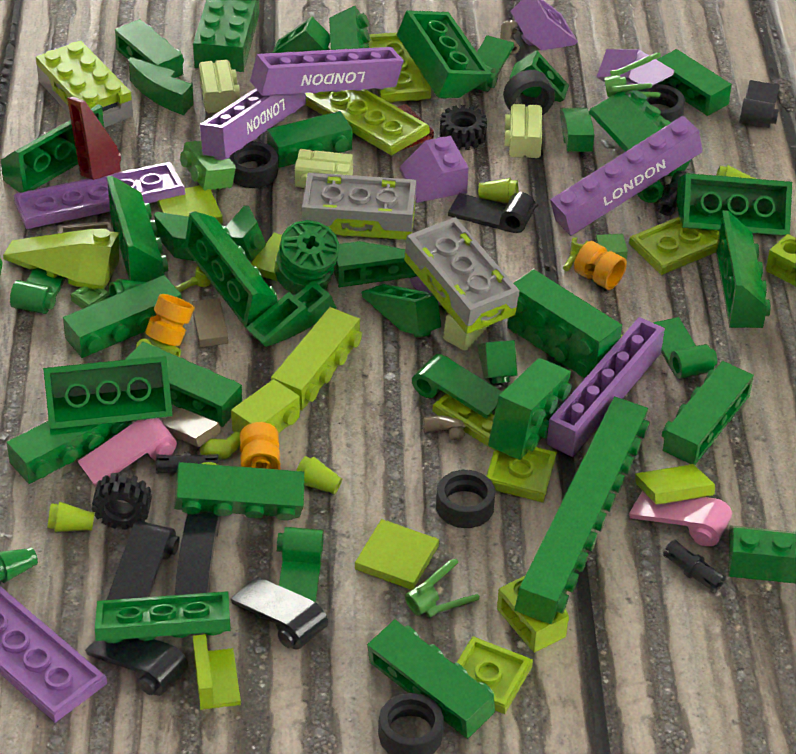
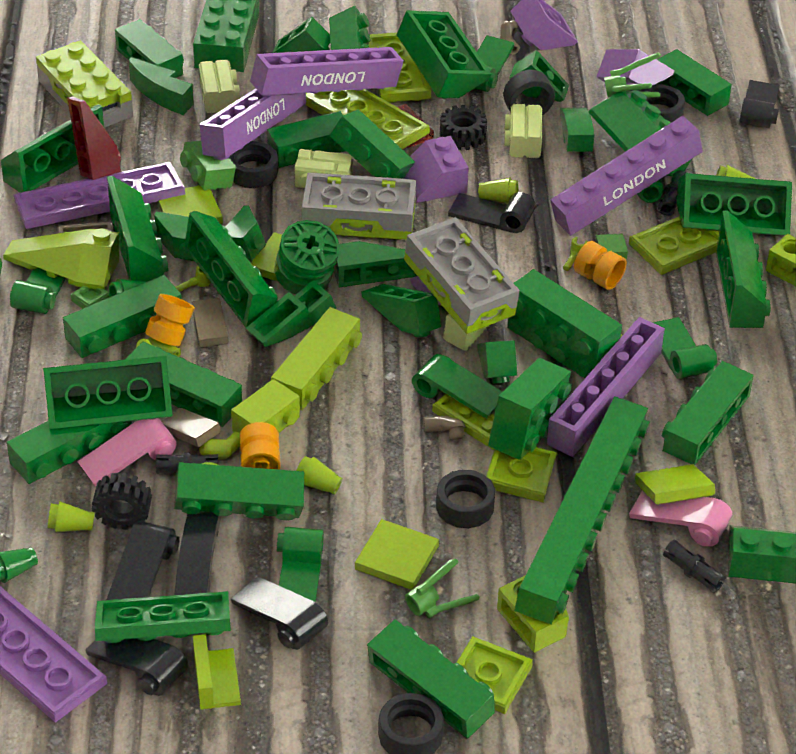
(371, 146): none -> green brick

